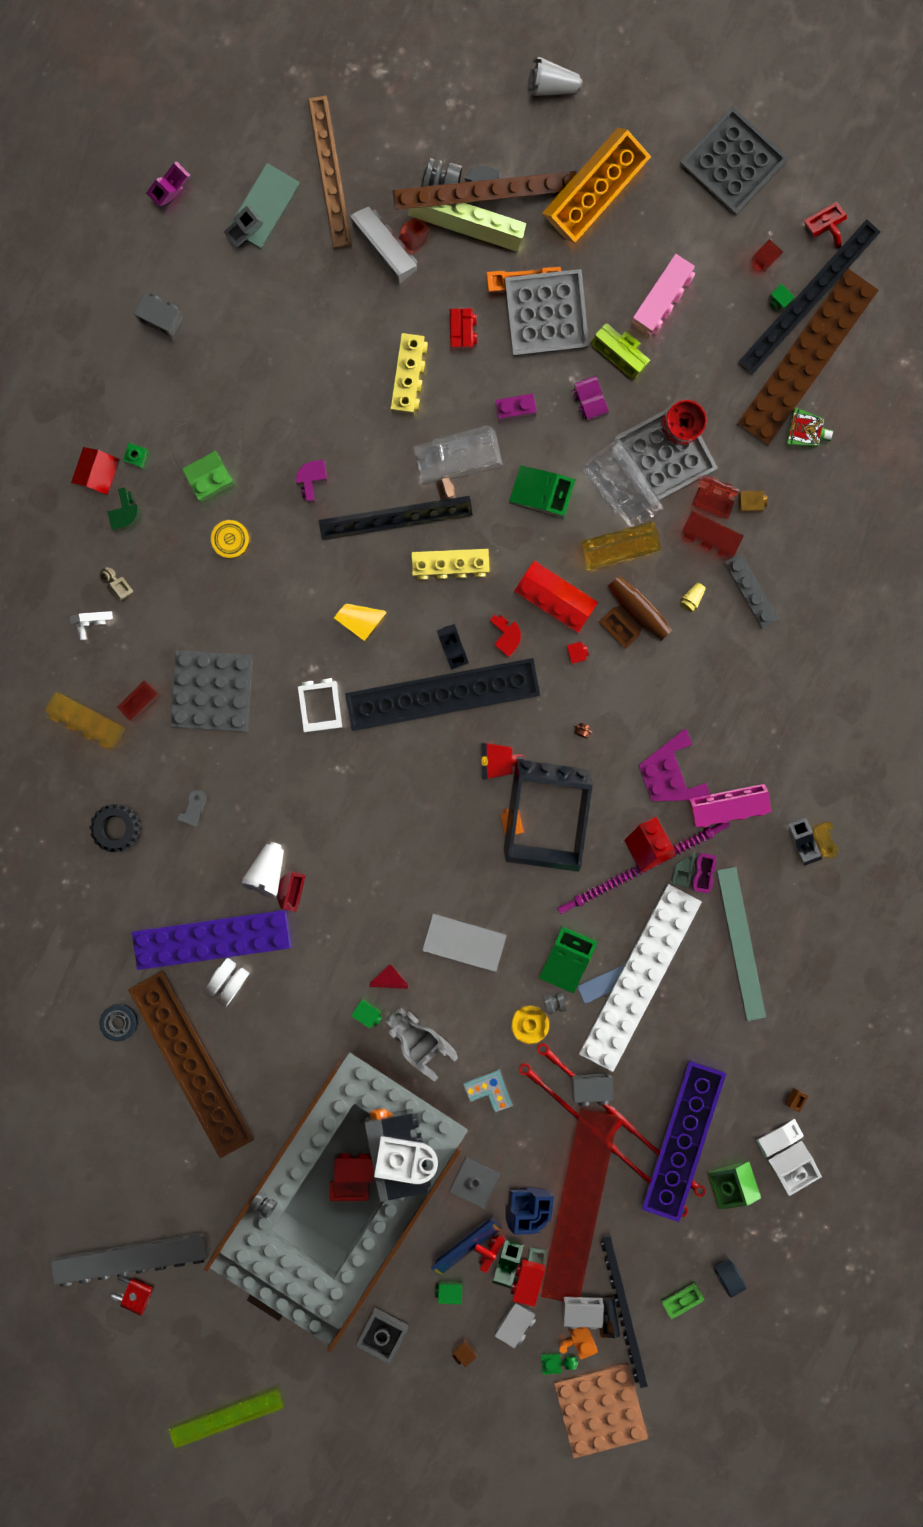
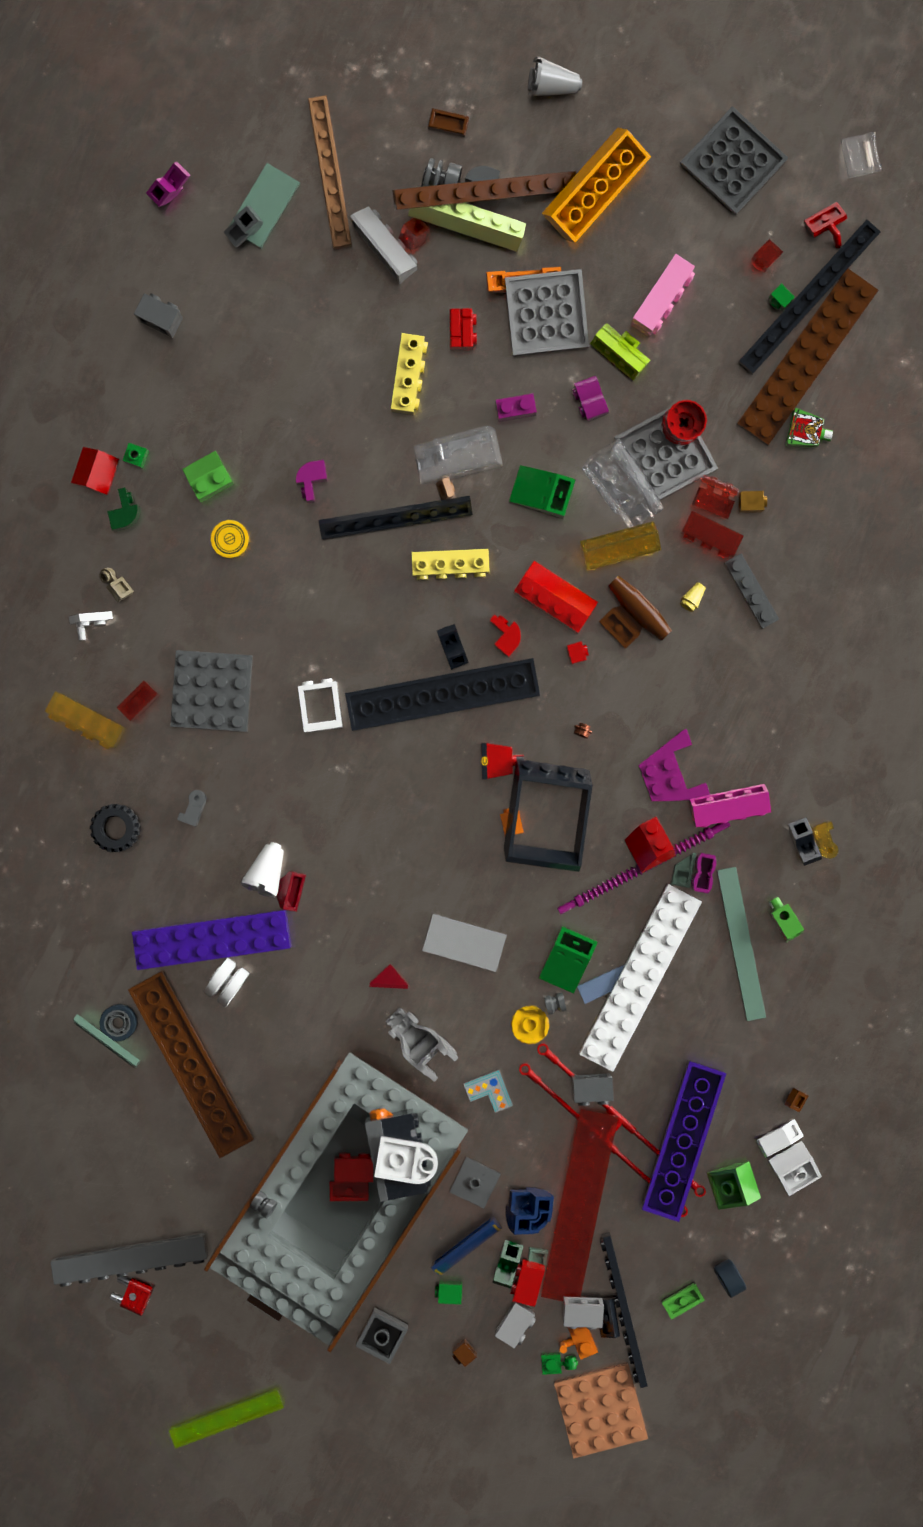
(106, 1041): none -> sand green tile
(359, 619): yellow slope -> none
(367, 1014): green brick -> none
(448, 122): none -> reddish brown tile
(489, 1256): red plate -> none
(788, 928): none -> bright green torso
(855, 157): none -> clear plate

